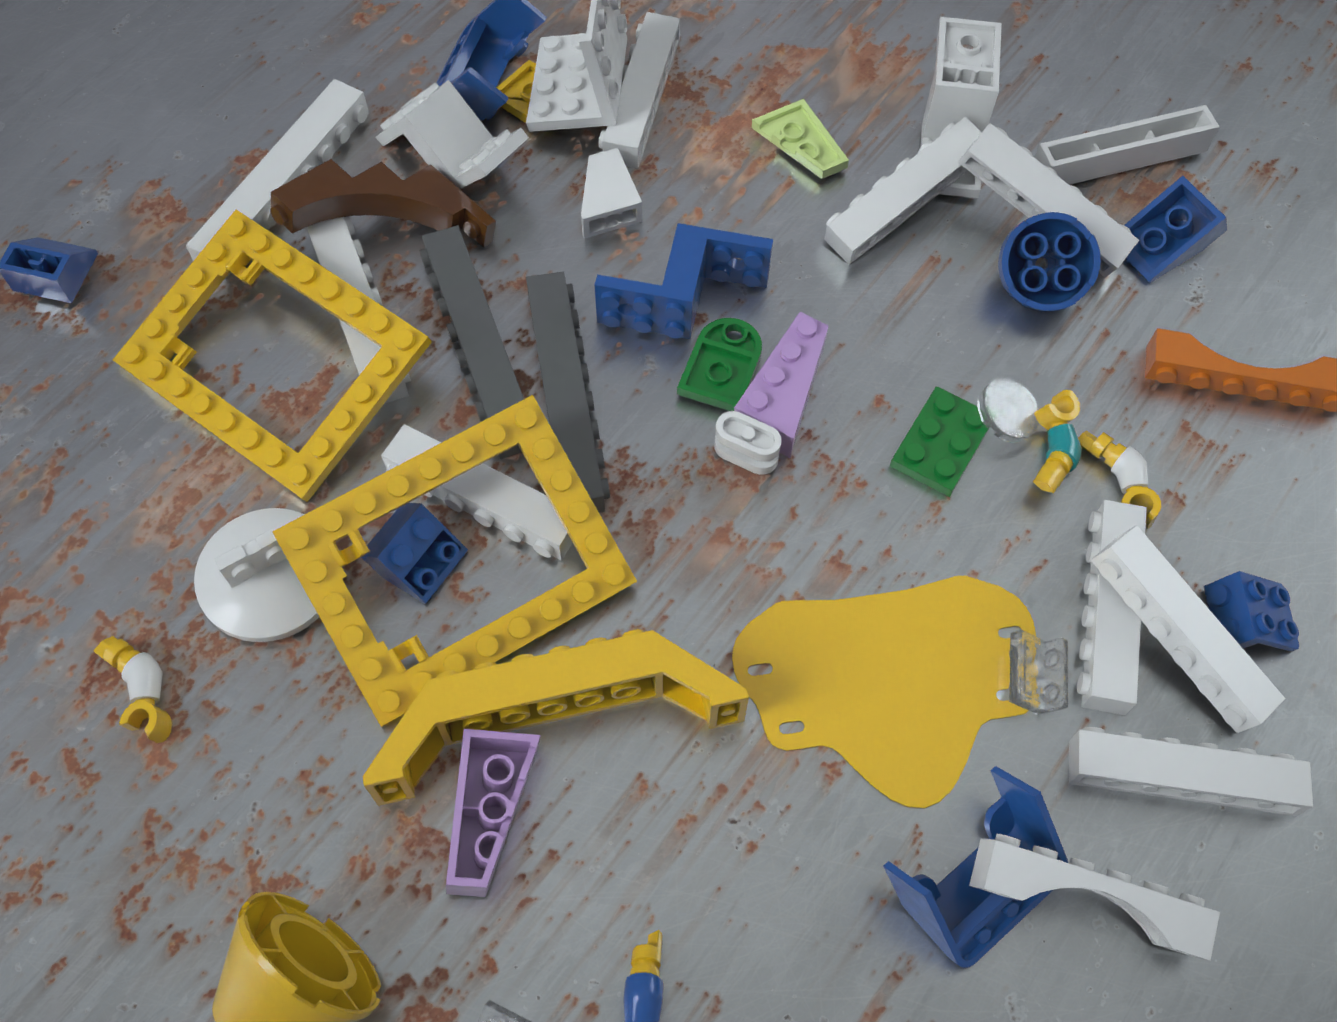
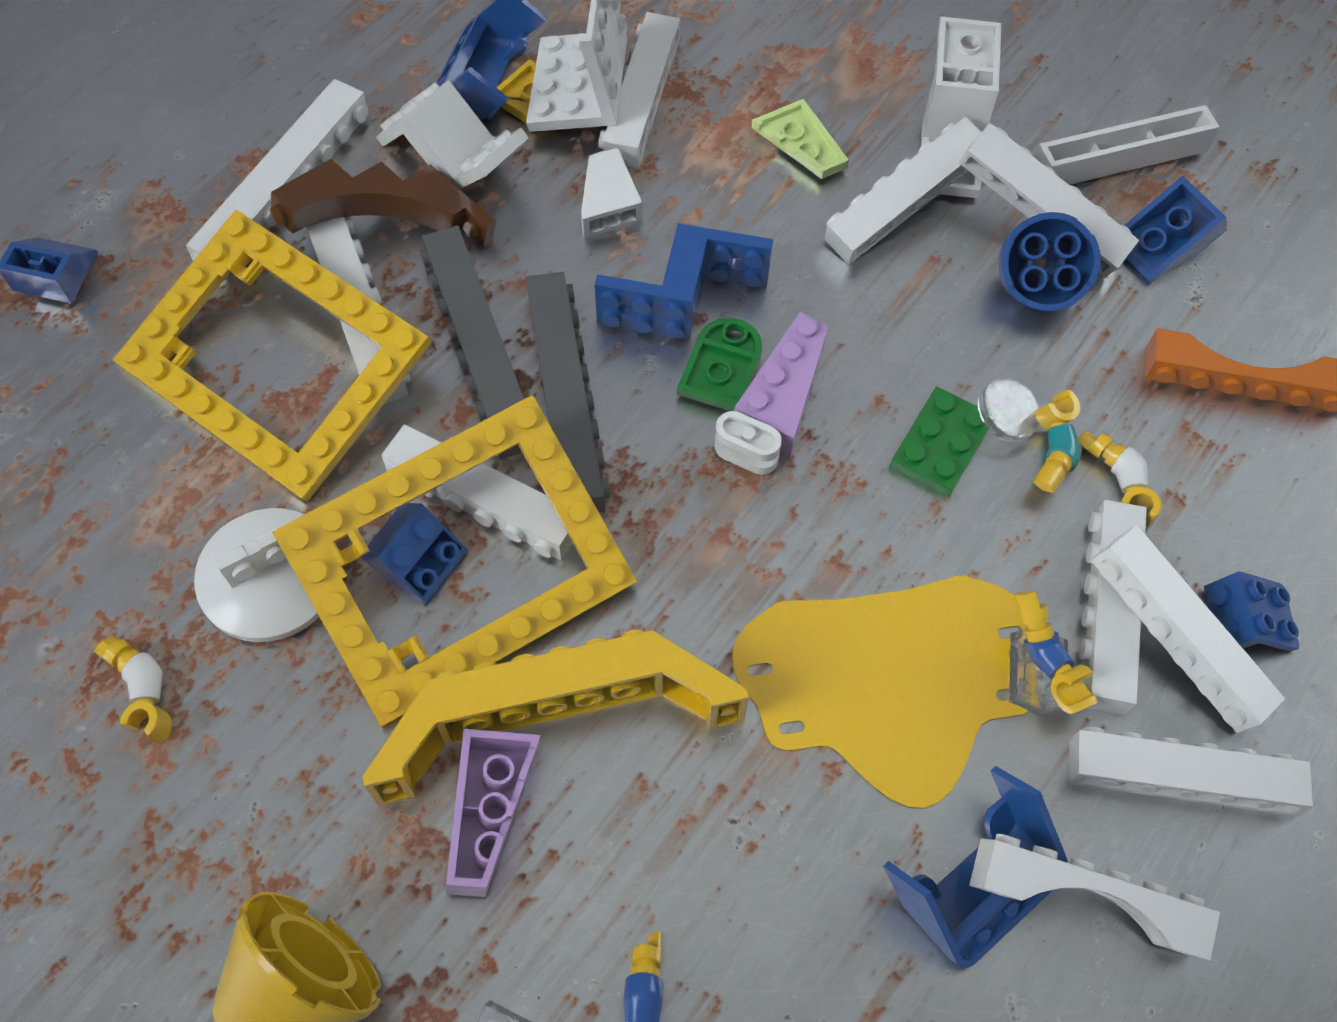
(1051, 656): none -> yellow piece

